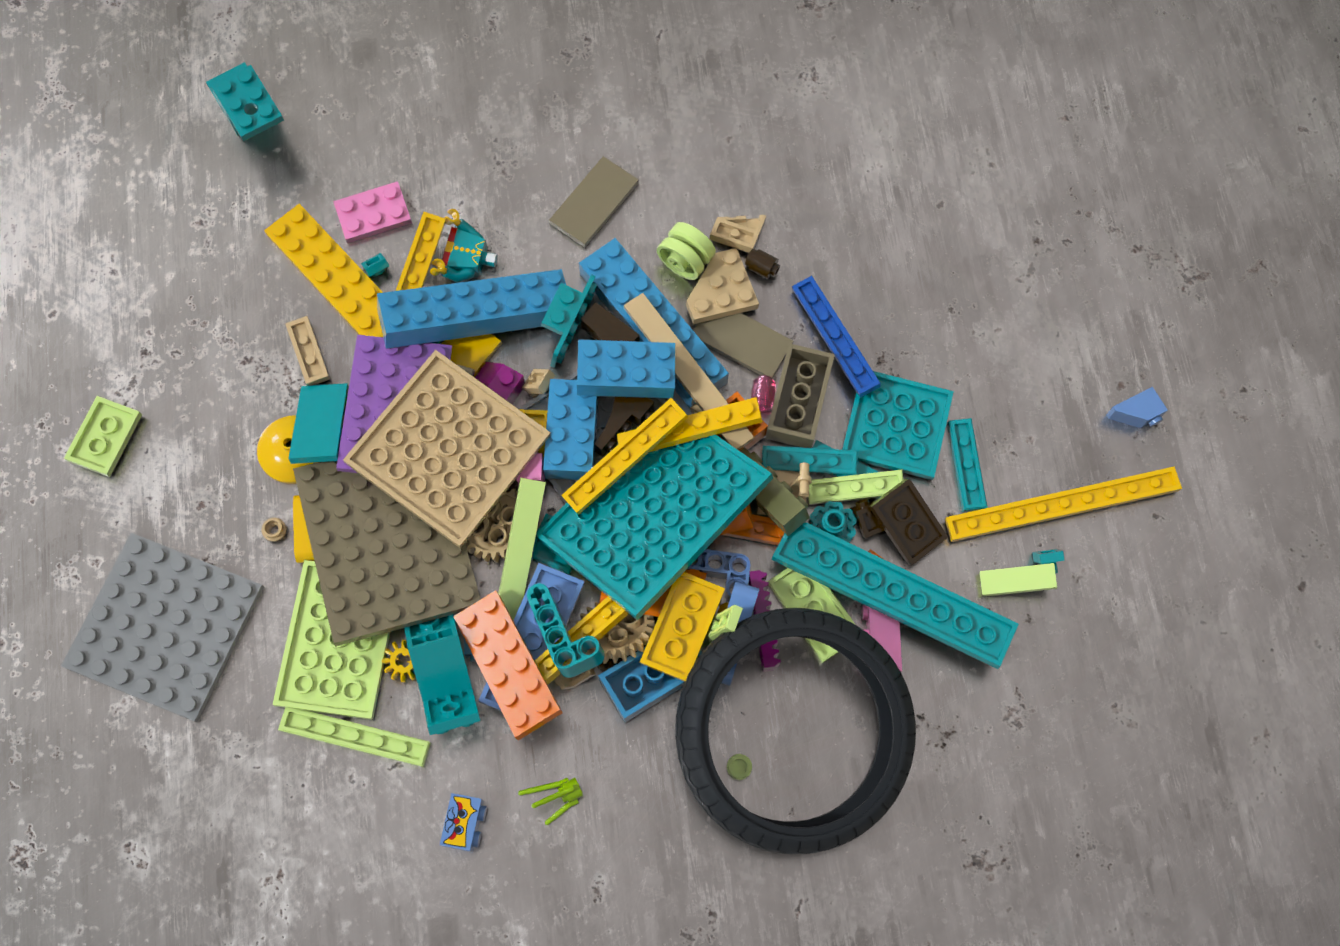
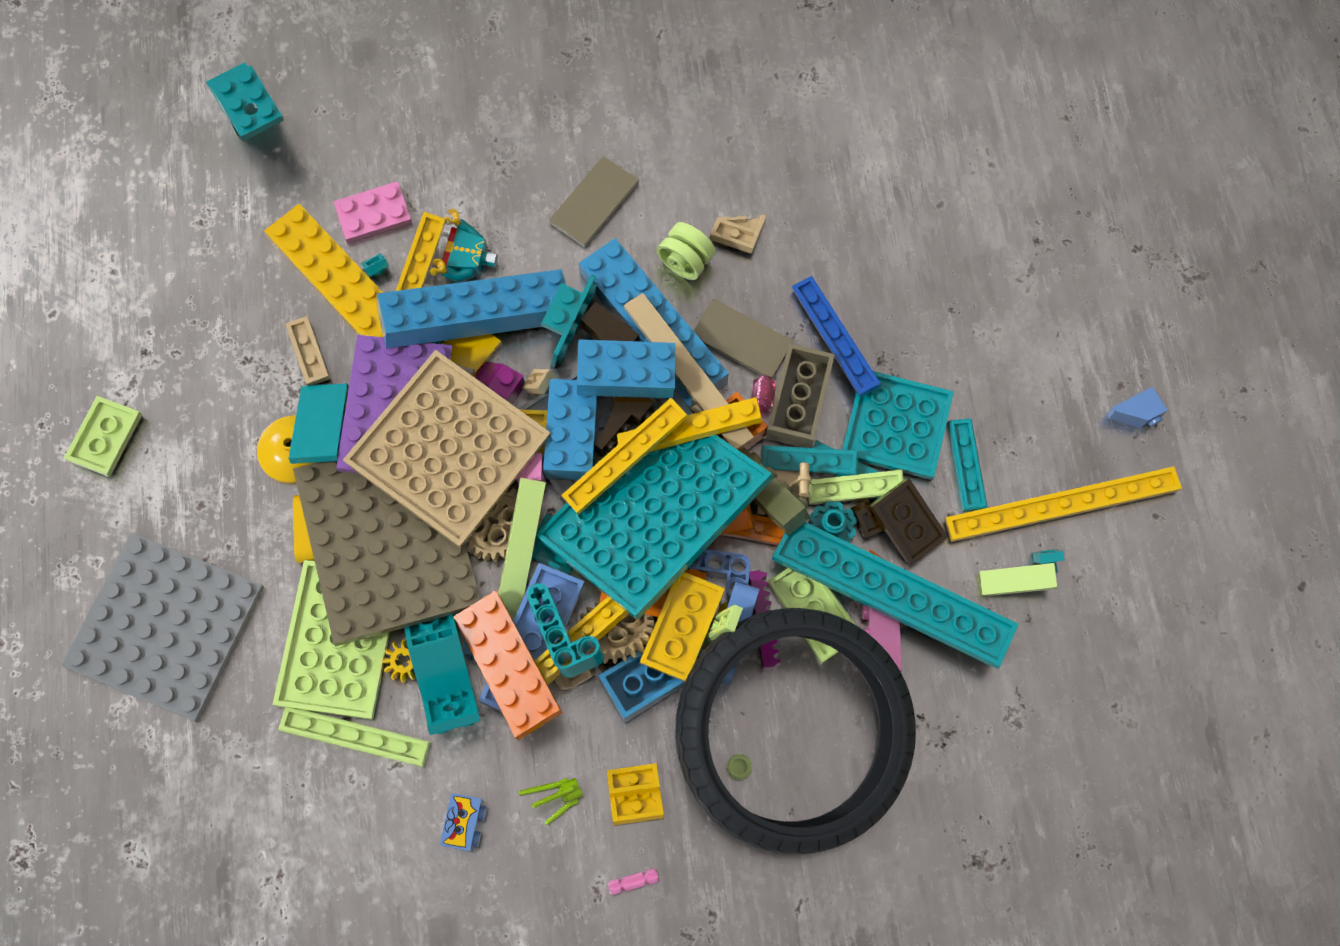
(269, 524): tan plate -> none
(633, 881): none -> bright pink axle
(635, 794): none -> yellow slope
(722, 289): tan plate -> none
(762, 263): dark brown brick -> none

